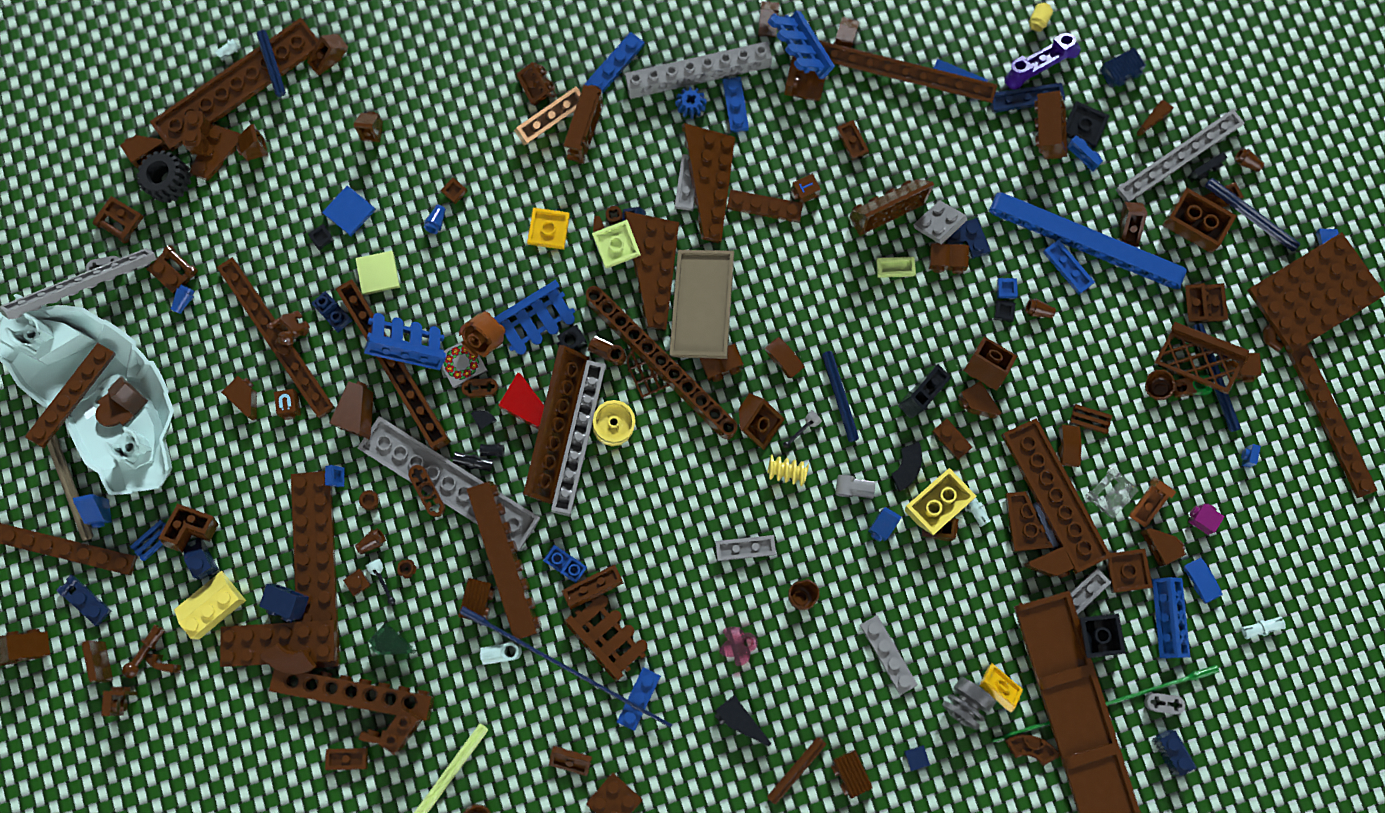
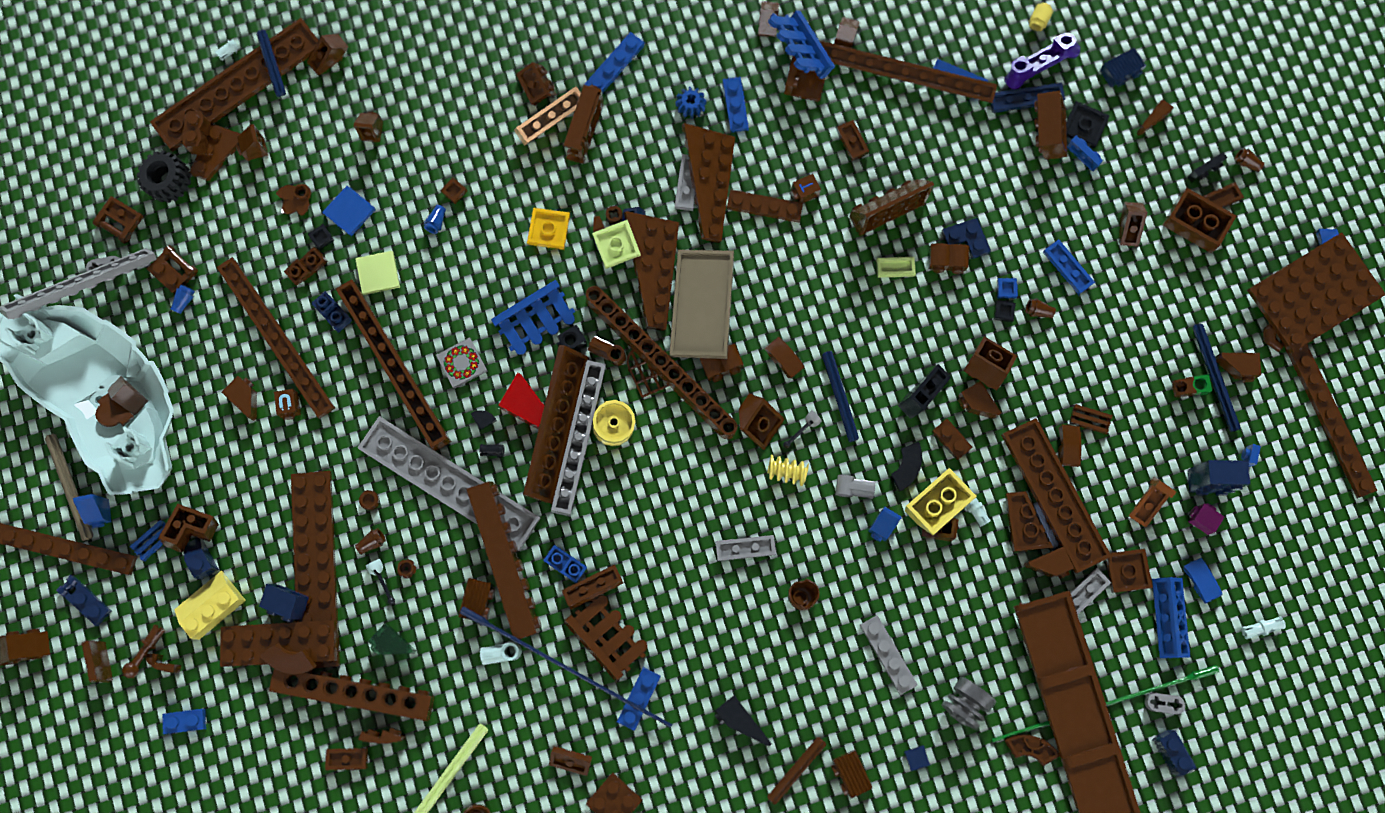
(70, 395): reddish brown plate -> none
(114, 701): reddish brown bracket -> none
(140, 147): reddish brown slope -> none
(184, 721): none -> blue plate
(290, 328): reddish brown animal -> none
(292, 199): none -> reddish brown plate
(306, 266): none -> reddish brown slope
(334, 476): blue plate -> none
(354, 410): reddish brown slope -> none
(357, 582): reddish brown plate -> none
(400, 731): reddish brown brick -> none
(404, 351): blue fence -> none
(415, 481): reddish brown beam -> none
(472, 461): black pin -> none
(479, 383): reddish brown beam -> none
(482, 334): dark orange brick -> none
(698, 70): light grey brick -> none
(735, 645): clear pink plate -> none
(940, 222): light grey plate -> none
(1001, 687): yellow tile -> none
(1088, 240): blue beam -> none
(1102, 635): black slope -> none
(1117, 497): clear plate -> none
(1160, 385): reddish brown hair -> none
(1163, 546): reddish brown slope -> none
(1180, 156): light grey plate -> none
(1206, 303): reddish brown slope -> none
(1212, 345): reddish brown fence -> none
(1218, 477): none -> dark blue brick
(1253, 215): dark blue axle -> none

